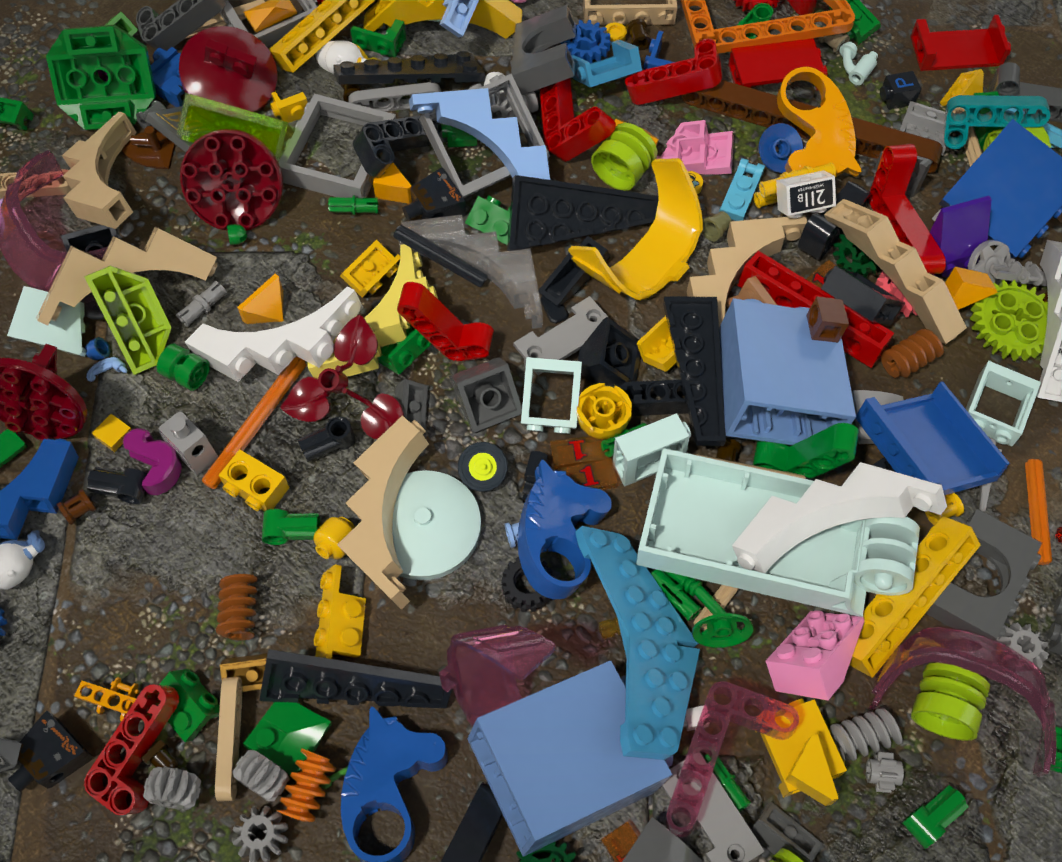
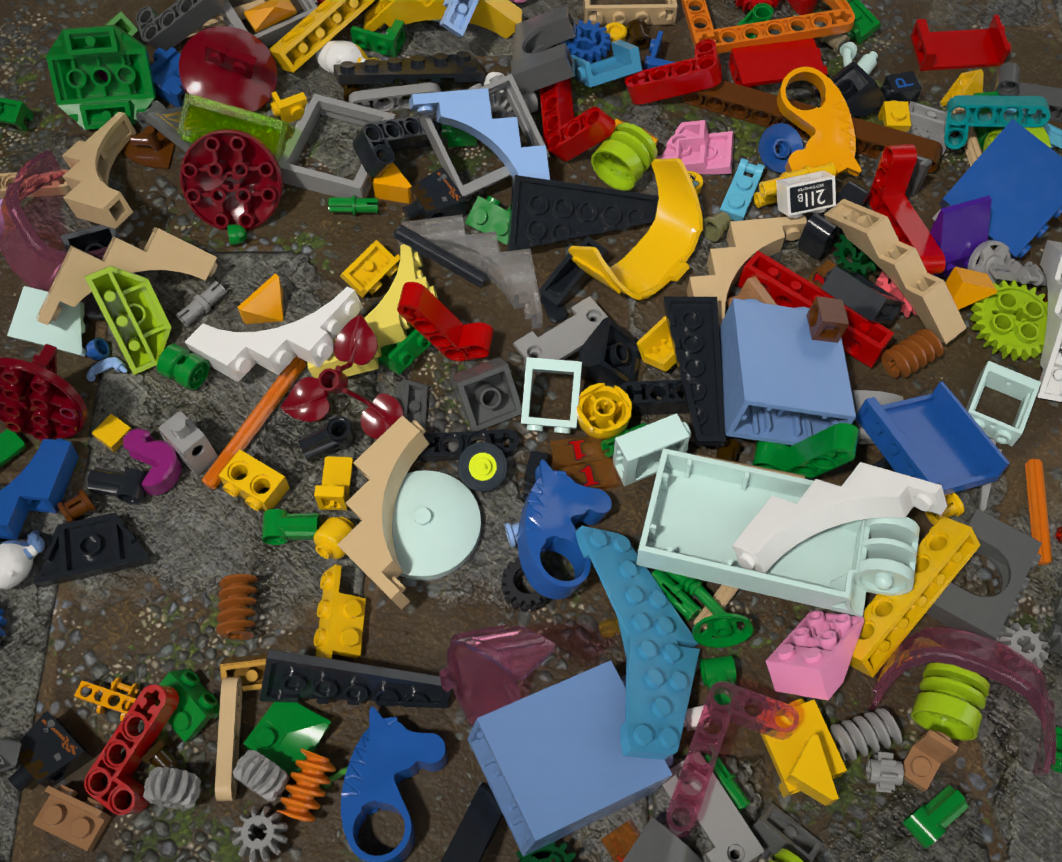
(71, 818): none -> medium nougat bracket
(89, 549): none -> black wing
(335, 484): none -> yellow bracket
(464, 440): none -> black beam
(718, 670): none -> green piece
(858, 90): none -> black slope
(895, 115): none -> yellow bracket
(926, 757): none -> medium nougat bracket

